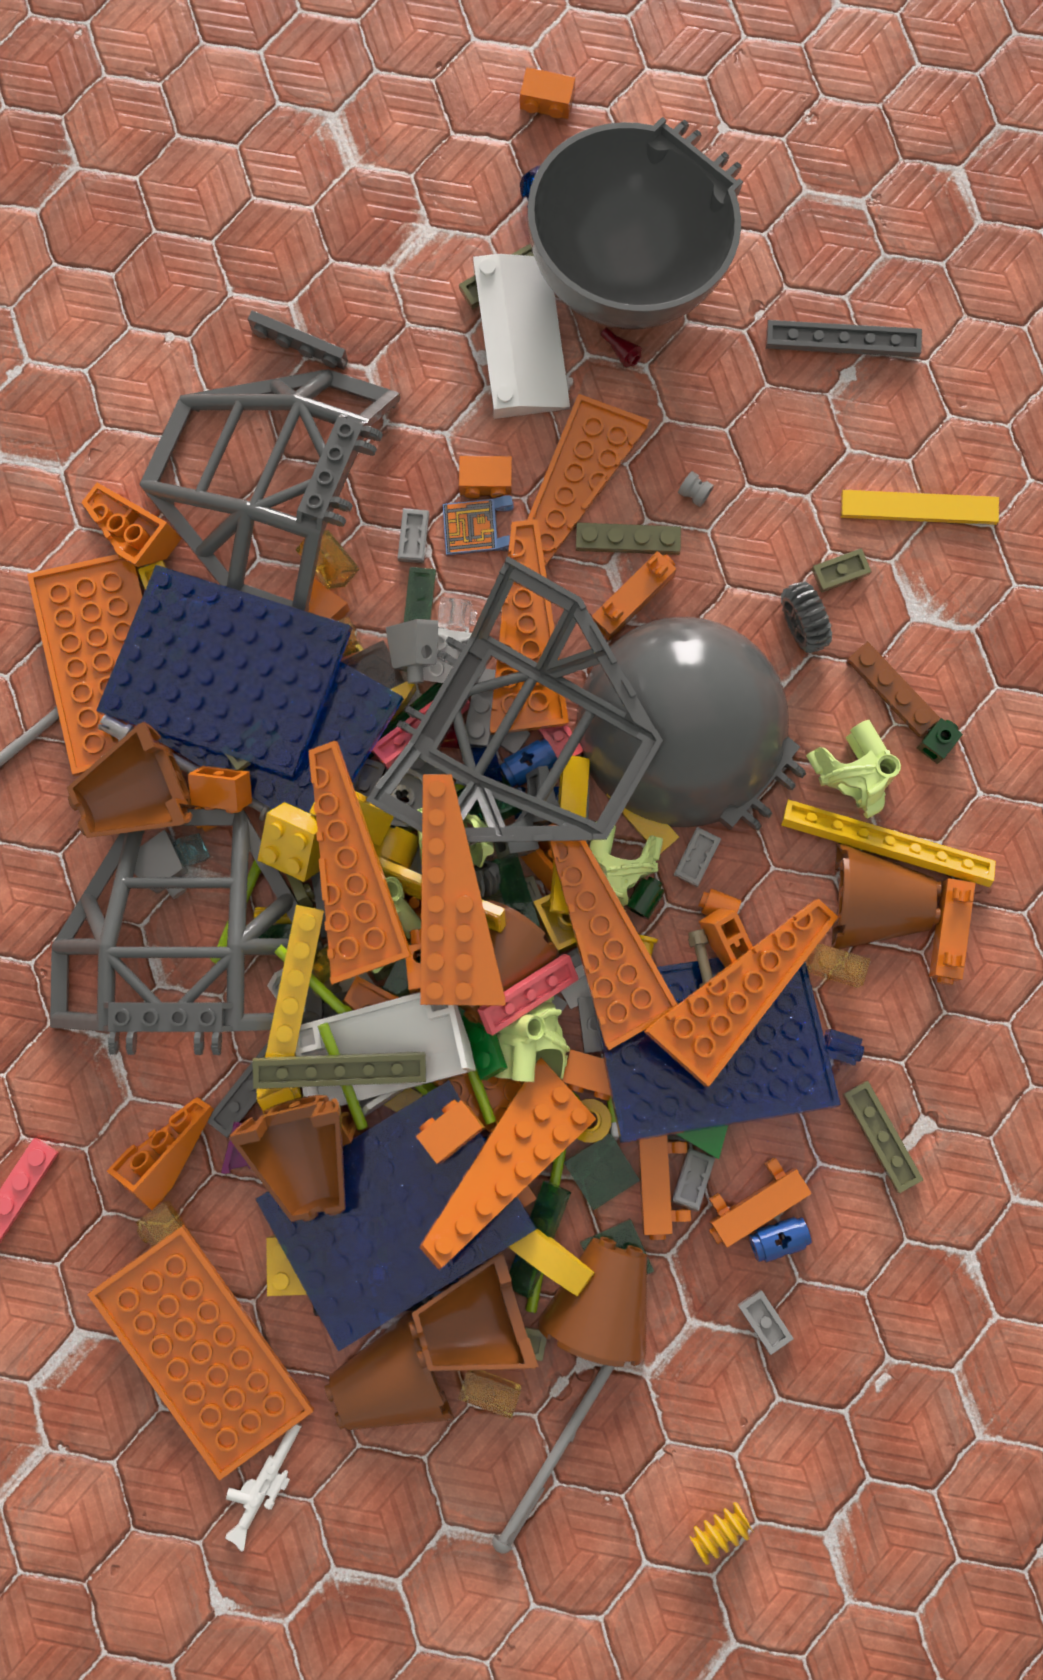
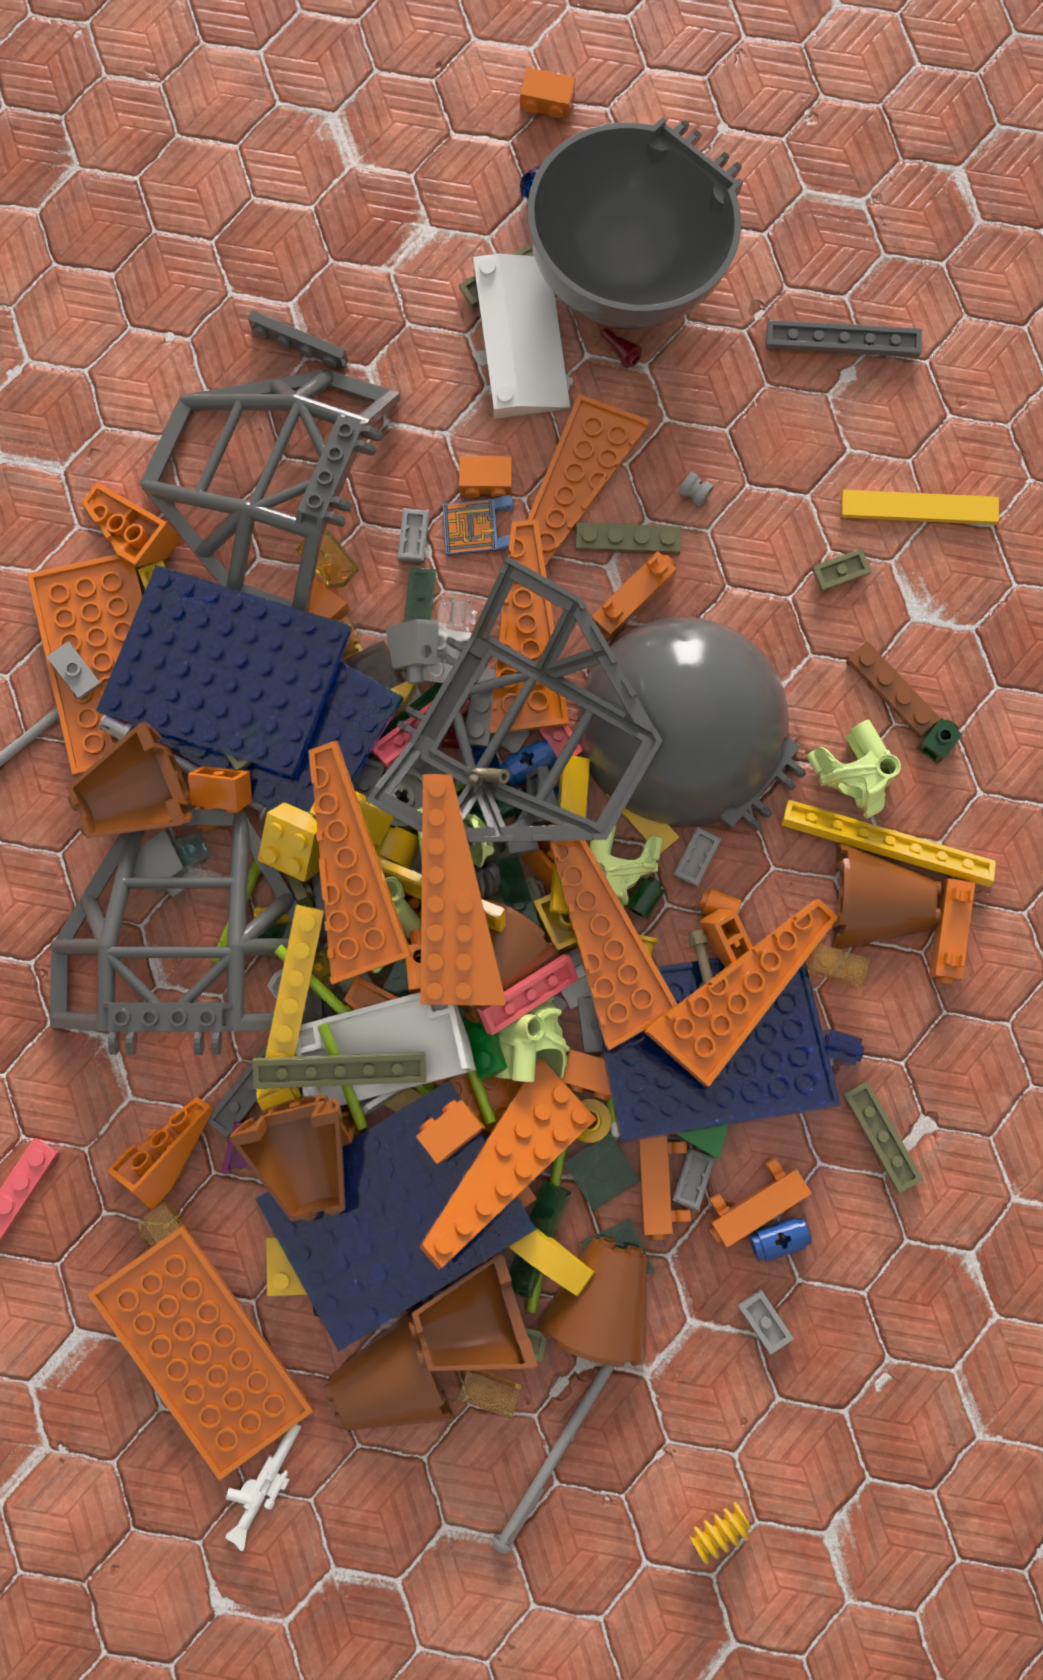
(74, 670): none -> light grey plate
(493, 775): none -> dark tan arm
(806, 617): dark grey gear -> none

